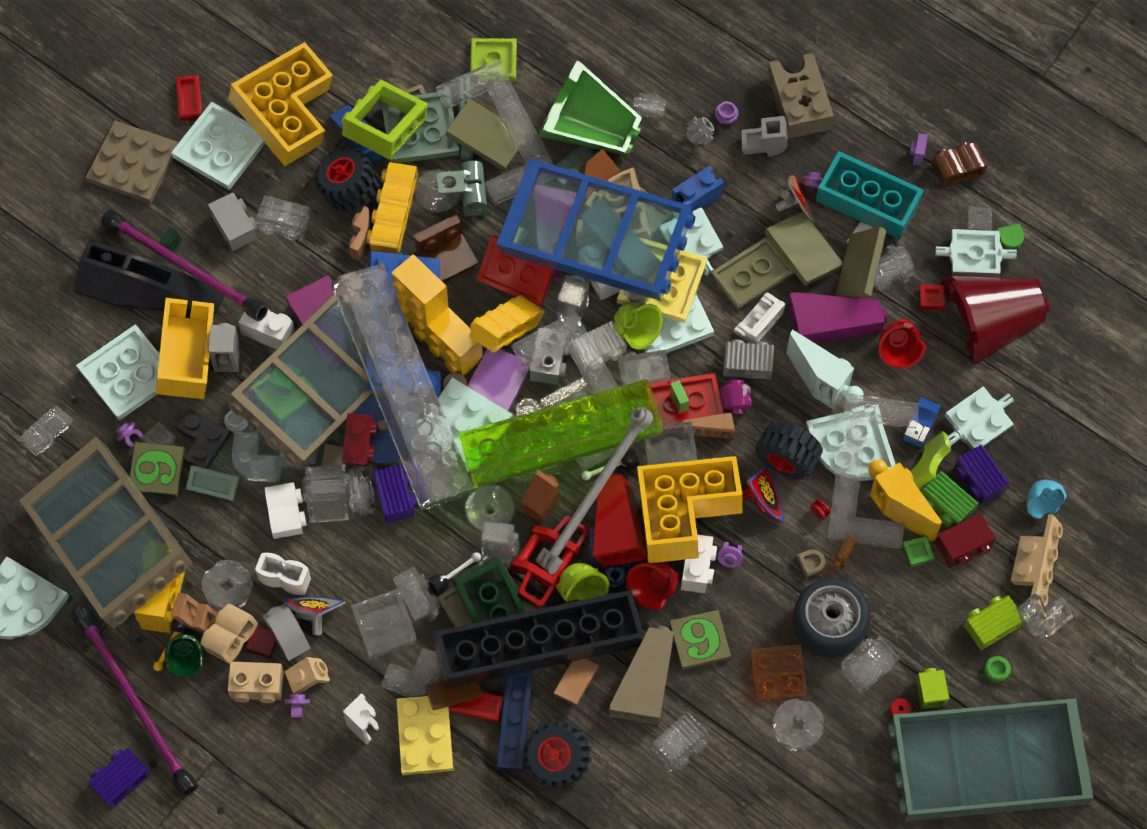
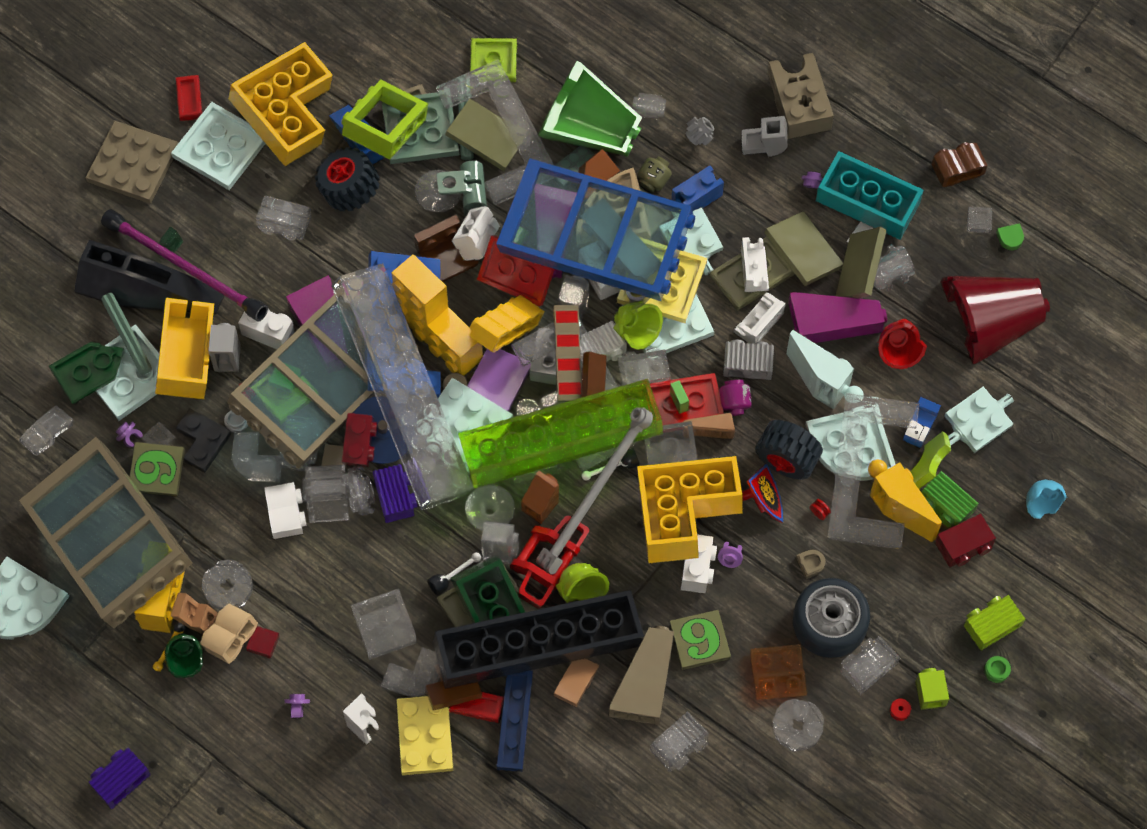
(87, 369): none -> dark green tile
(126, 333): none -> sand green axle
(182, 779): magenta hose -> none
(212, 483): sand green tile -> none
(233, 221): light grey brick -> none
(255, 681): tan brick -> none
(286, 631): light grey brick -> none
(288, 574): white brick -> none
(306, 674): tan bracket -> none
(312, 609): shield -> none
(361, 226): medium nougat slope -> none
(393, 208): yellow brick -> none
(416, 596): clear bracket -> none
(475, 233): none -> white brick
(557, 754): black wheel -> none
(567, 352): none -> tile
(593, 373): none -> reddish brown tile
(617, 569): dark blue piece -> none
(618, 525): red slope -> none
(652, 583): red helmet -> none
(654, 174): none -> olive head
(726, 113): medium lavender plate -> none
(754, 266): none -> white hinge
(797, 198): shield -> none
(845, 551): clear orange tile -> none
(918, 149): medium lavender plate -> none
(918, 551): bright green tile -> none
(931, 297): red tile -> none
(975, 253): light aqua plate -> none
(980, 474): dark purple brick -> none
(990, 759): clear light blue window -> none
(1036, 559): tan bracket -> none
(1042, 620): clear plate -> none

